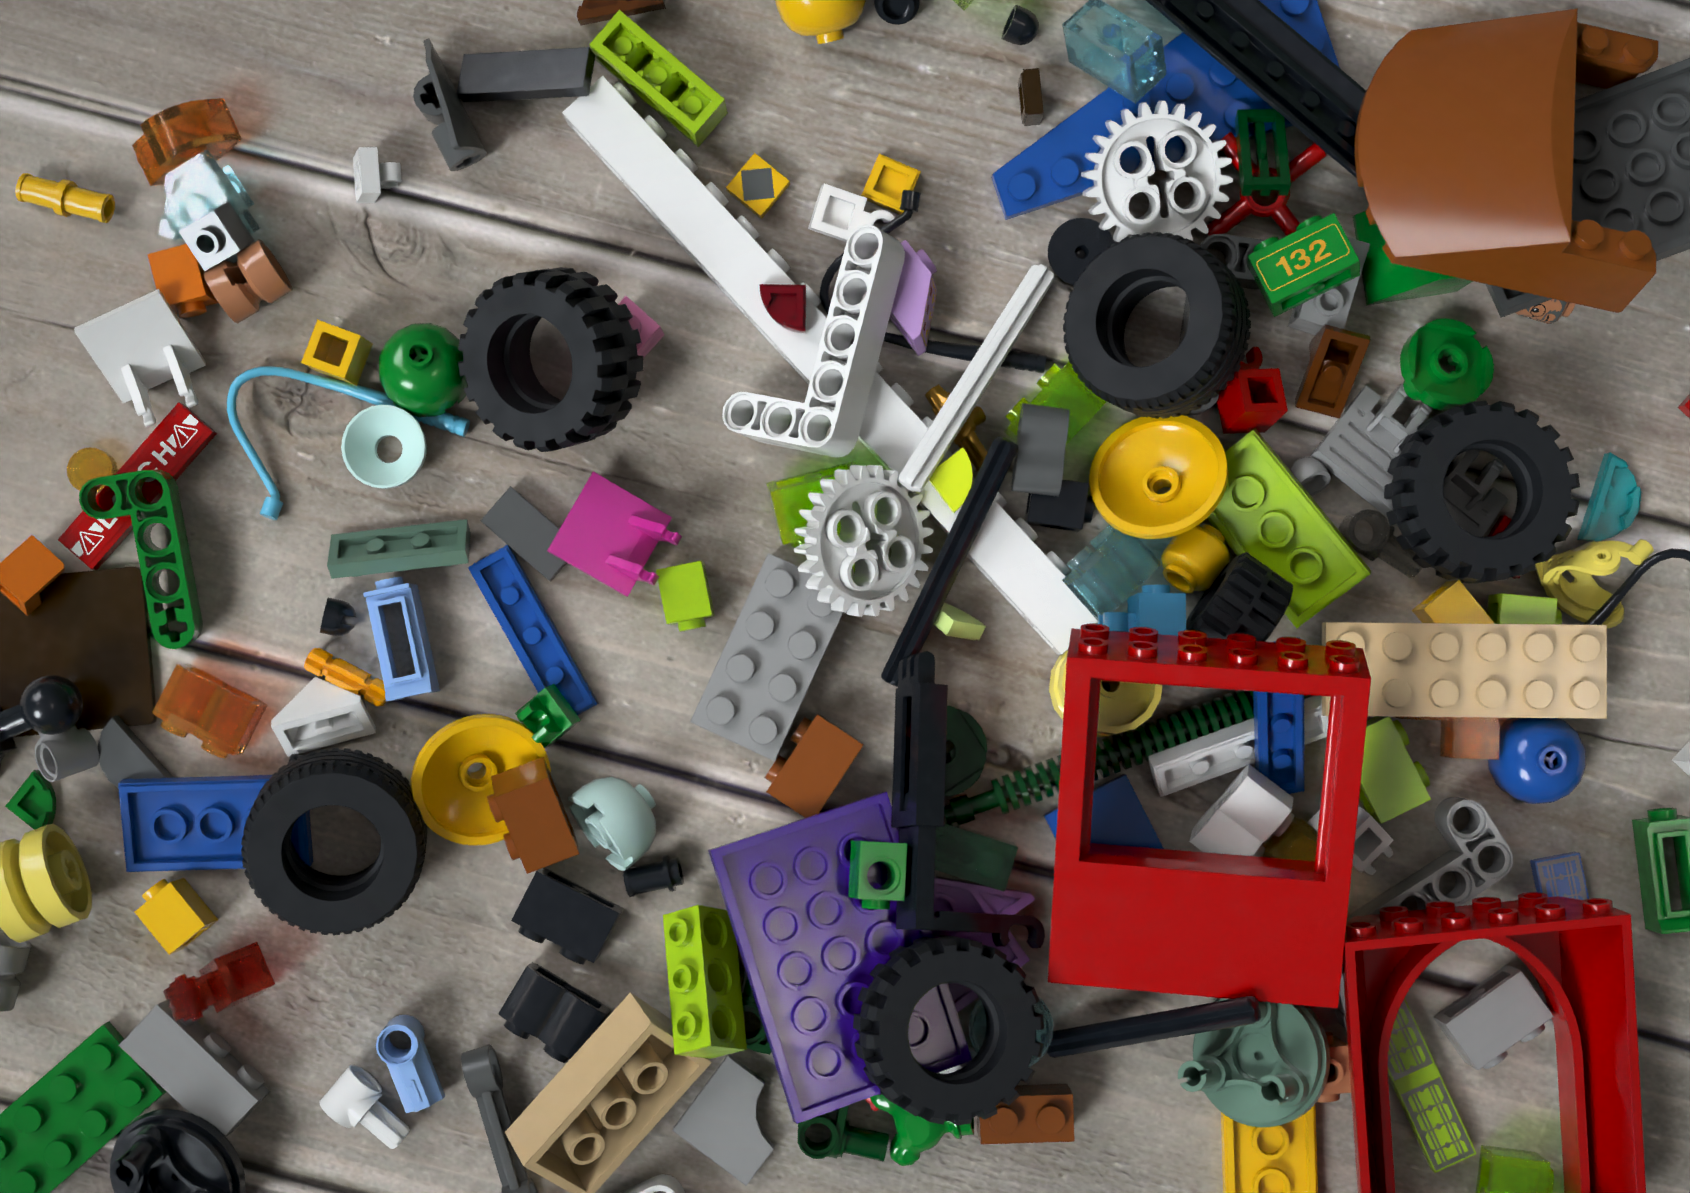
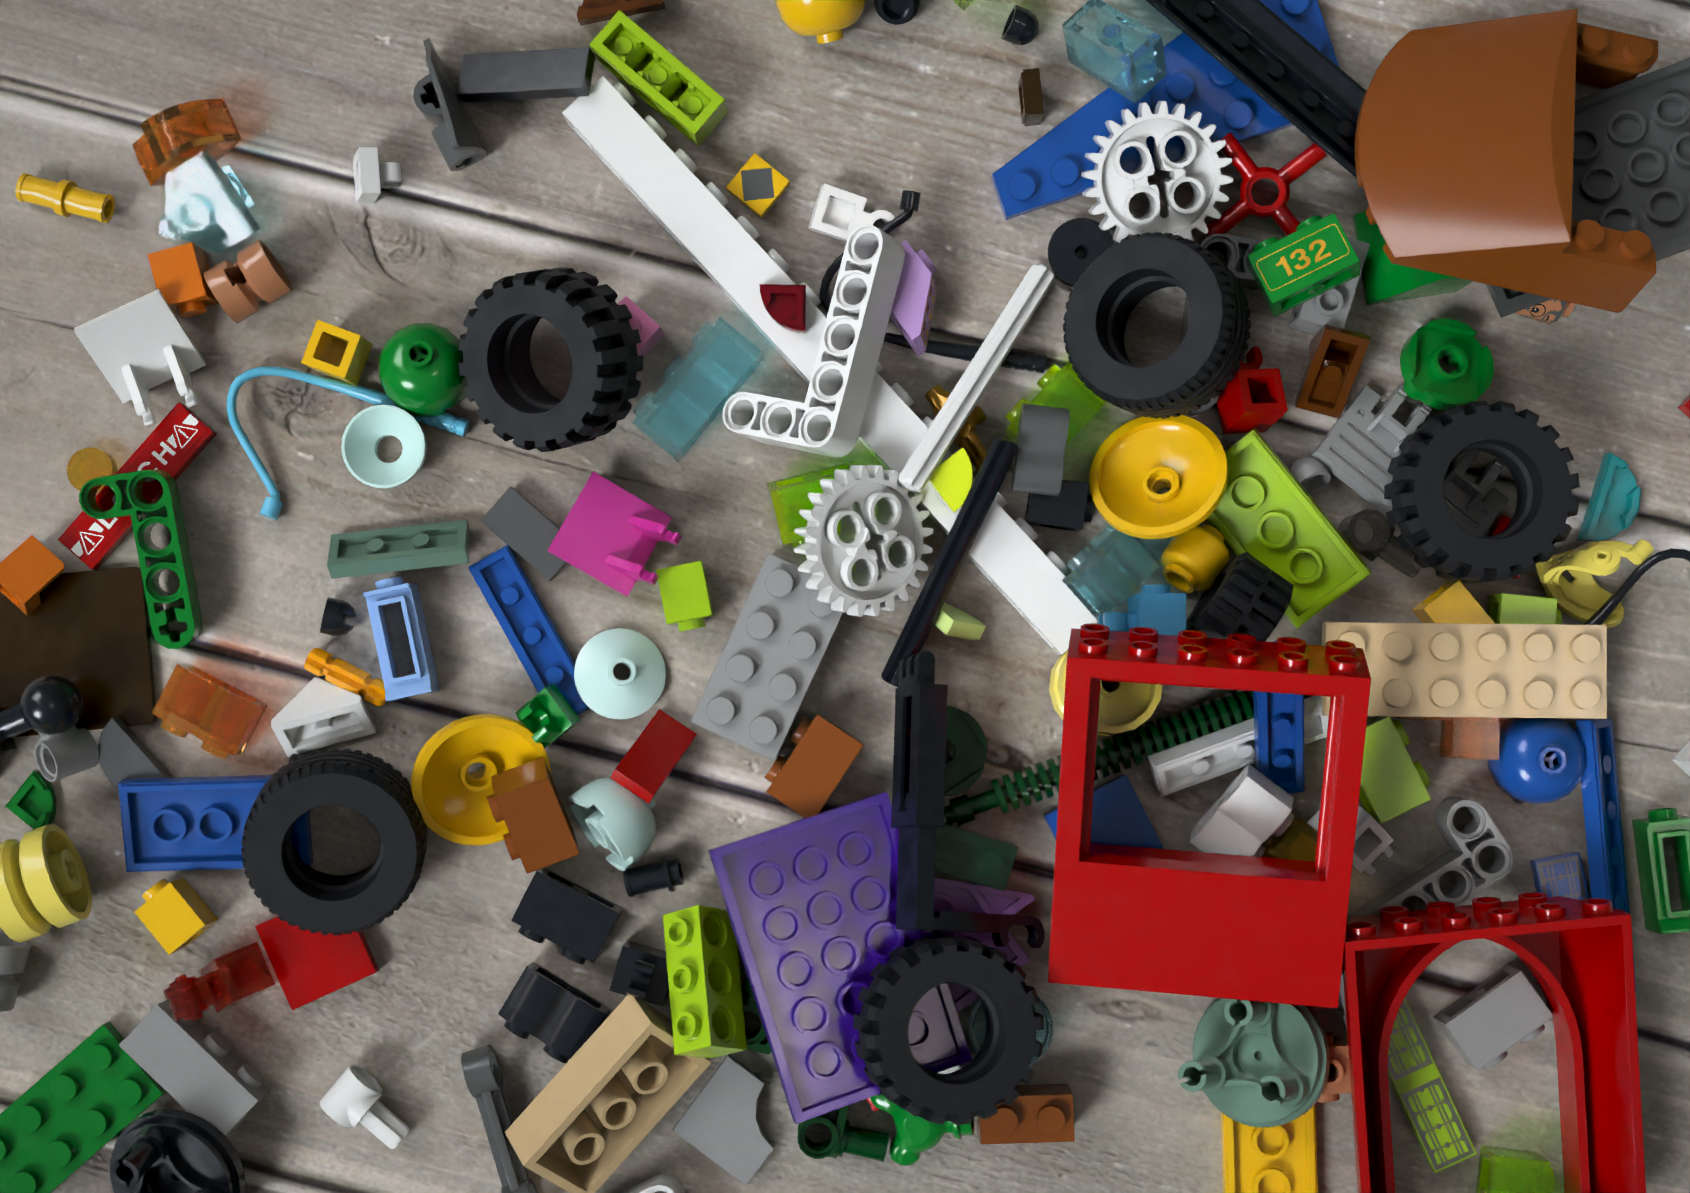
(216, 236): plate -> none
(314, 963): none -> red tile
(412, 1067): light blue piece -> none
(600, 687): none -> light aqua dish
(641, 973): none -> black brick
(653, 756): none -> red tile
(697, 388): none -> clear light blue brick
(888, 182): yellow tile -> none
(892, 857): green brick -> none
(1155, 1026): black axle -> none
(1263, 181): dark green tile -> none
(1603, 814): none -> blue tile

